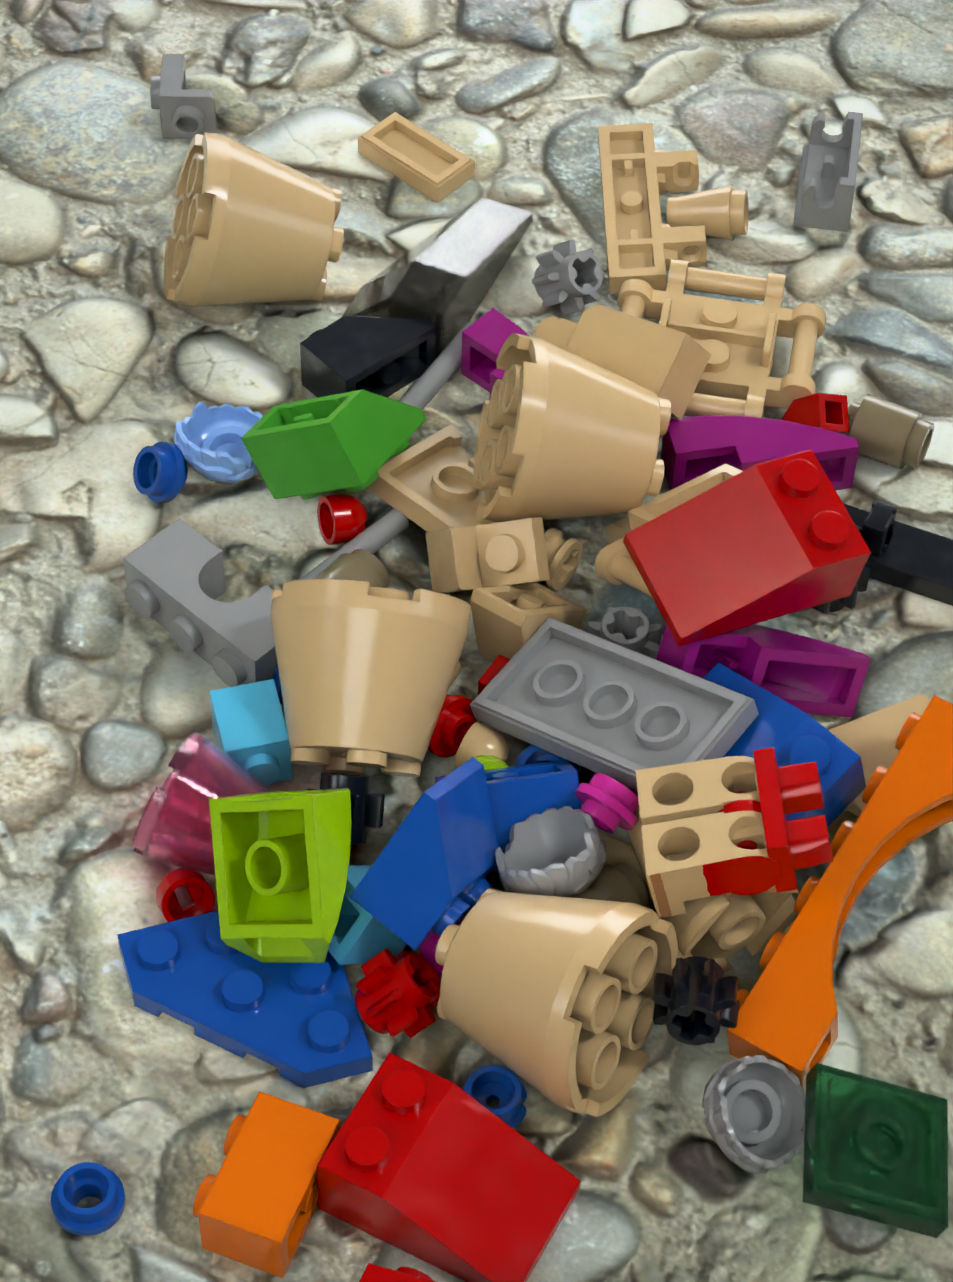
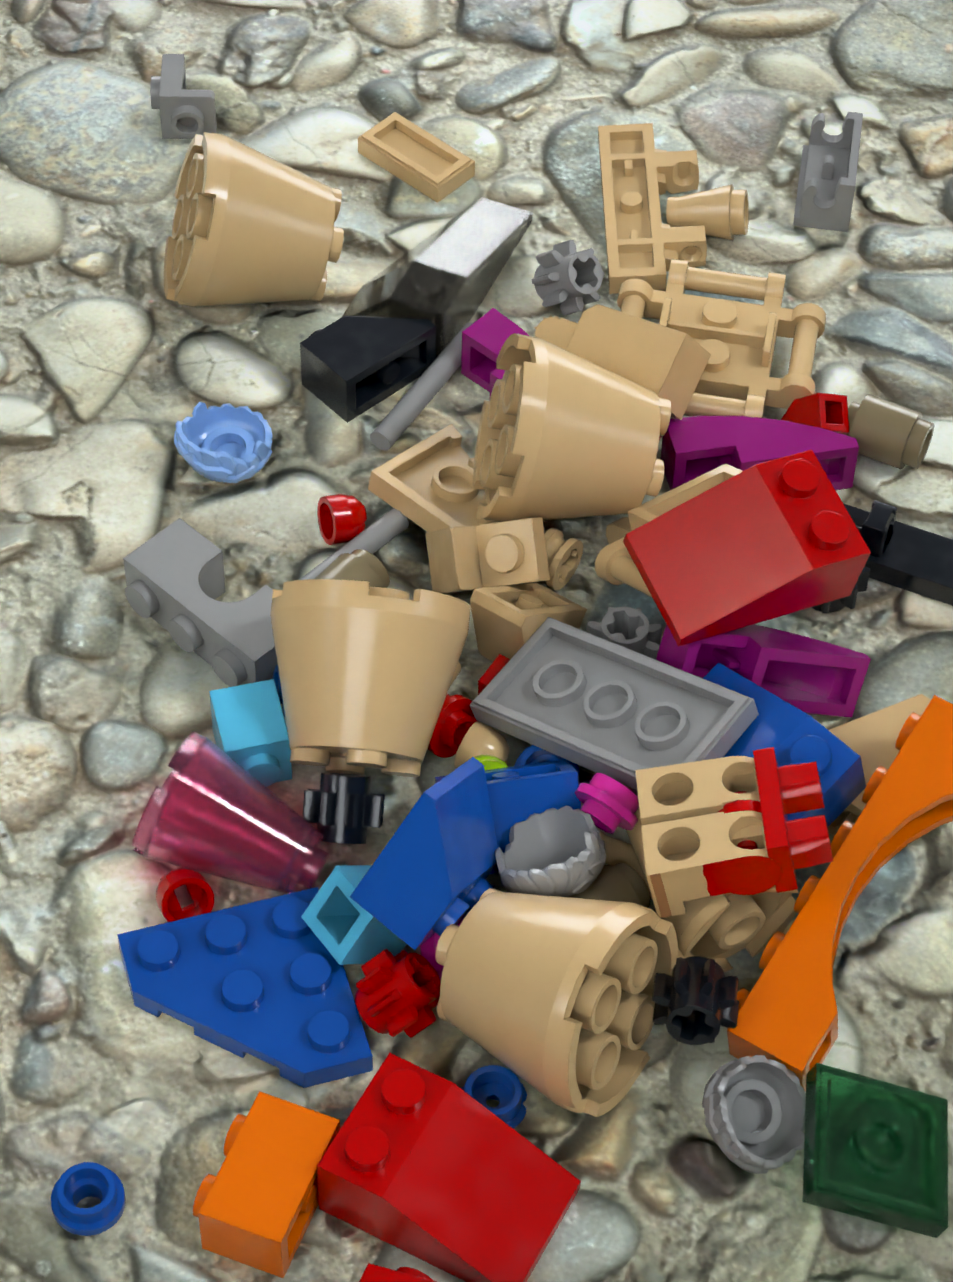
(160, 471): blue plate -> none
(281, 871): lime slope -> none
(329, 442): bright green slope -> none

